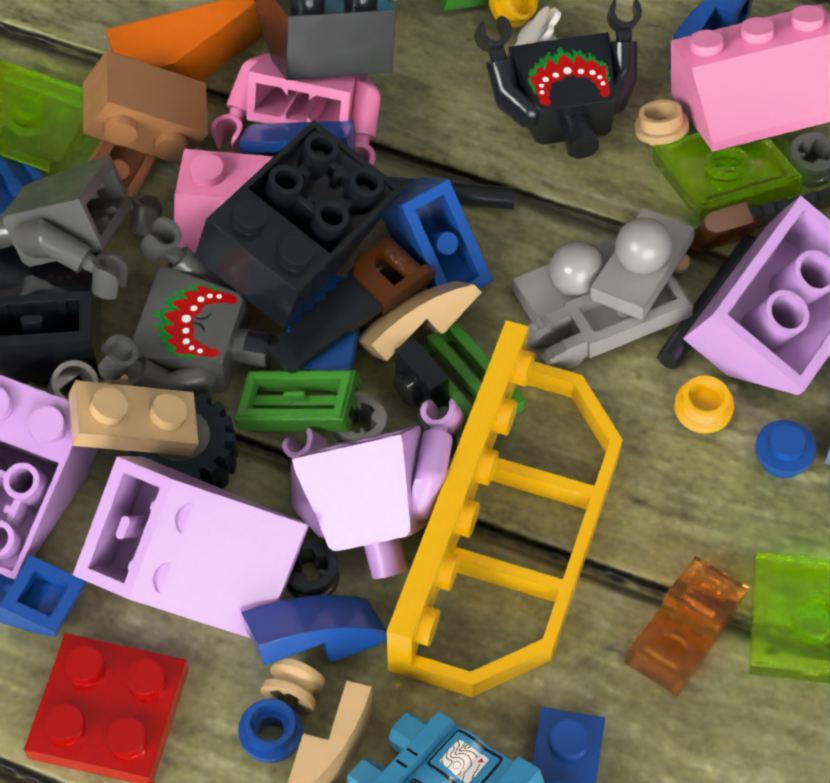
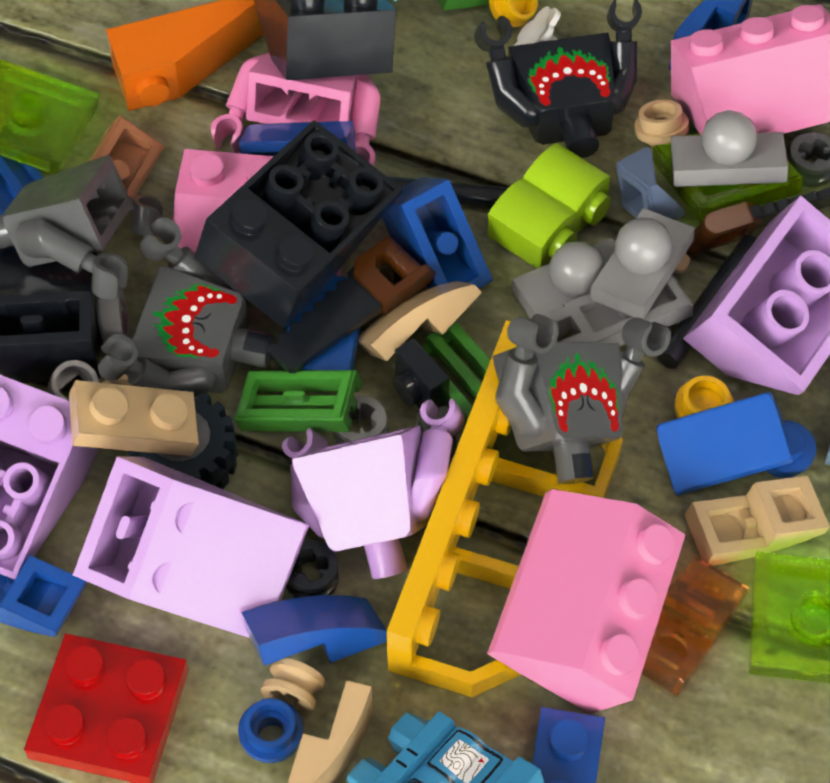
(113, 316): none -> light grey tile
(144, 107): medium nougat brick -> none
(549, 205): none -> lime brick
(570, 392): none -> dark grey torso
(587, 598): none -> bright pink slope
(639, 187): none -> sand blue slope
(724, 443): none -> blue slope
(729, 154): none -> light grey tile
(763, 520): none -> tan slope

